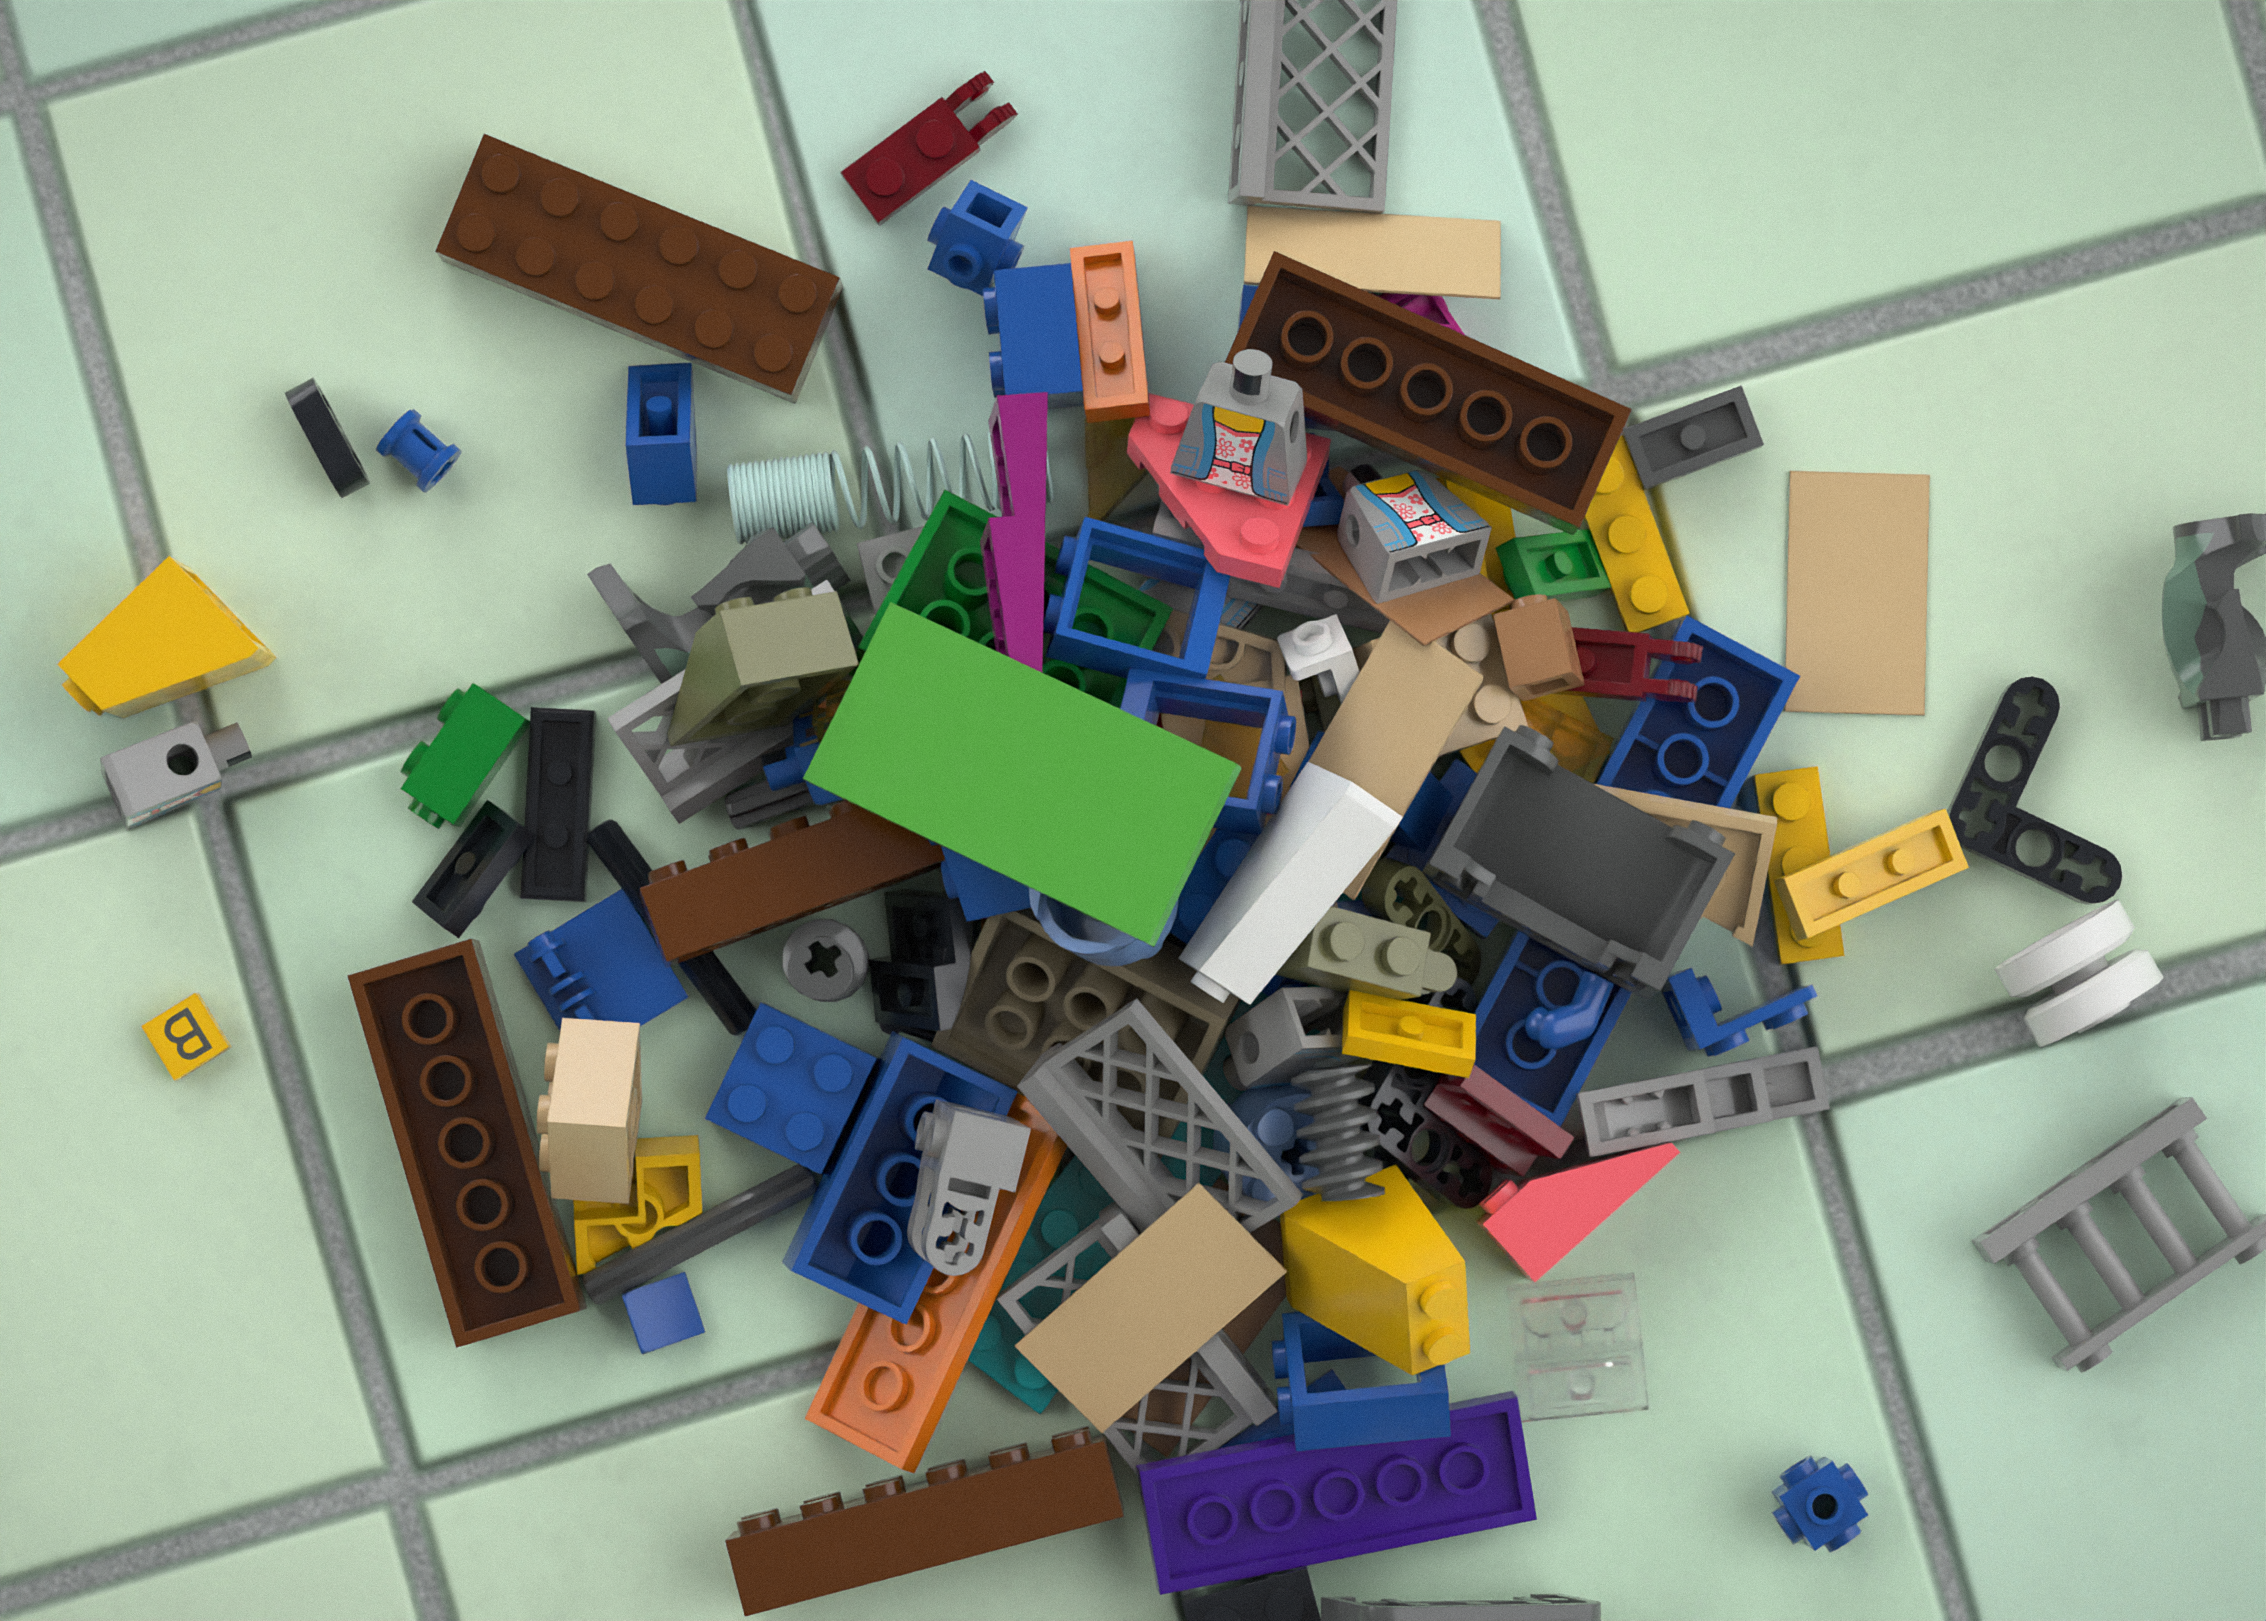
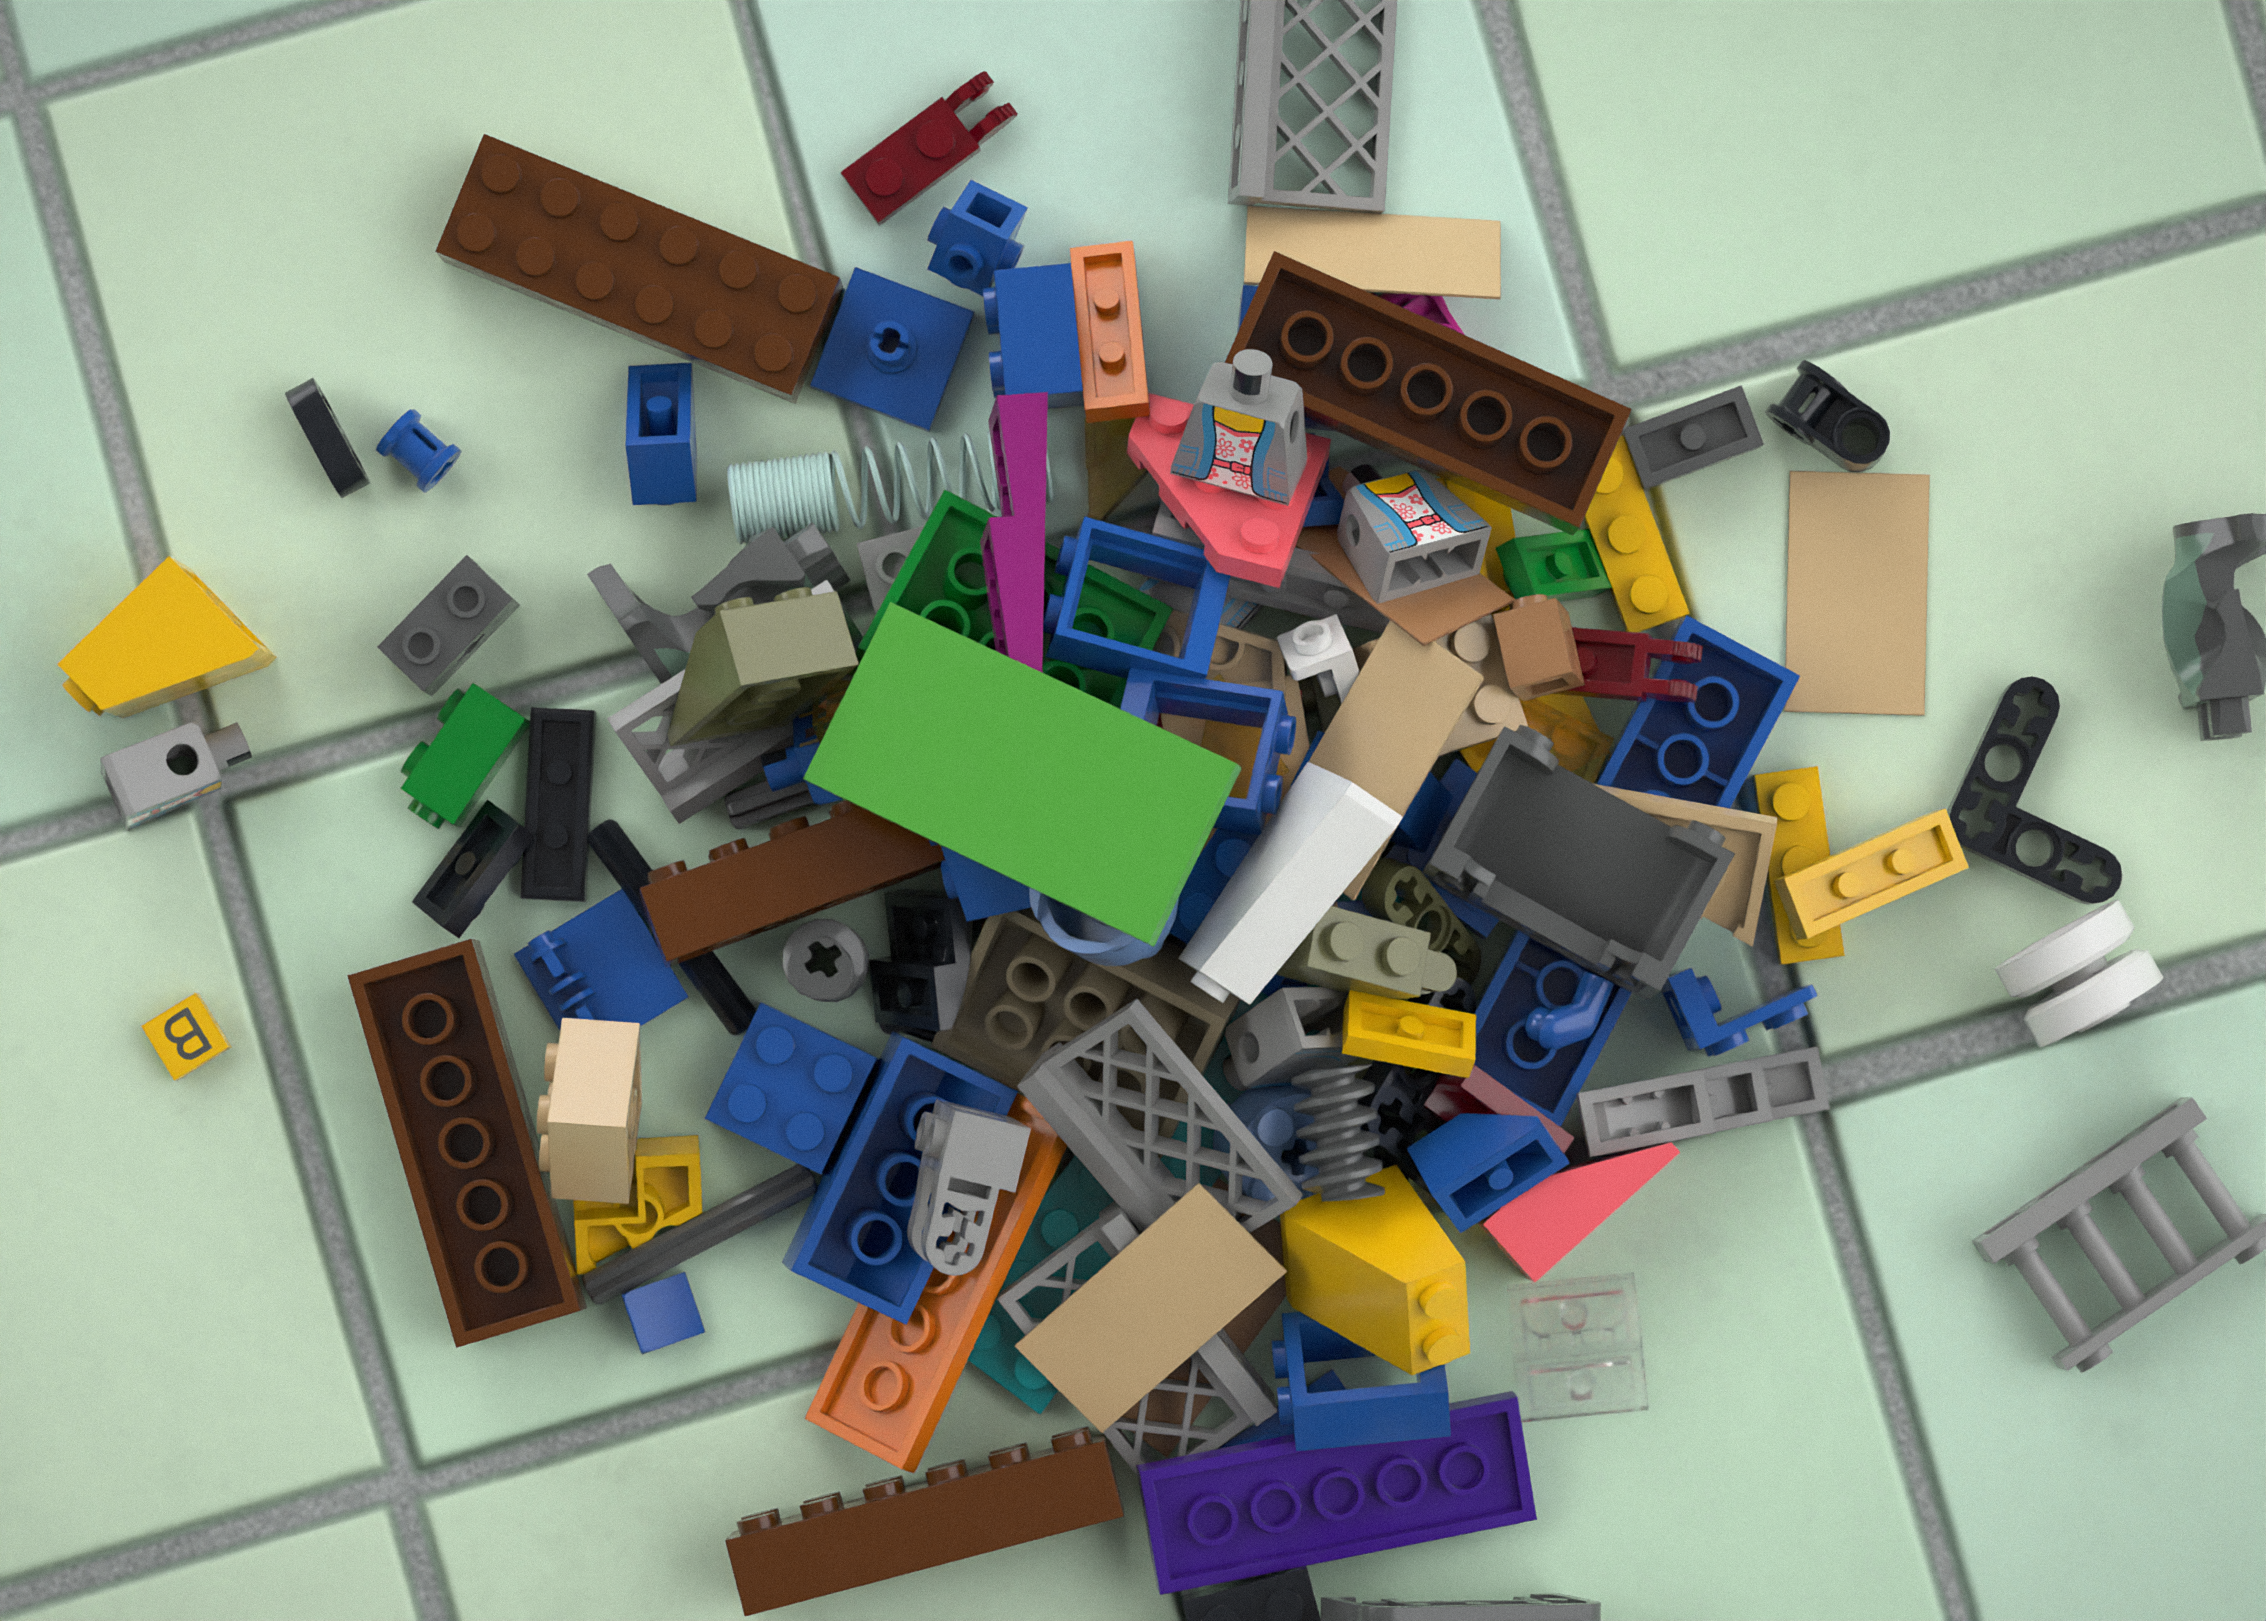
(448, 626): none -> dark grey brick
(892, 349): none -> blue tile
(1484, 1163): none -> blue slope
(1796, 1495): blue brick -> none
(1827, 416): none -> black piece

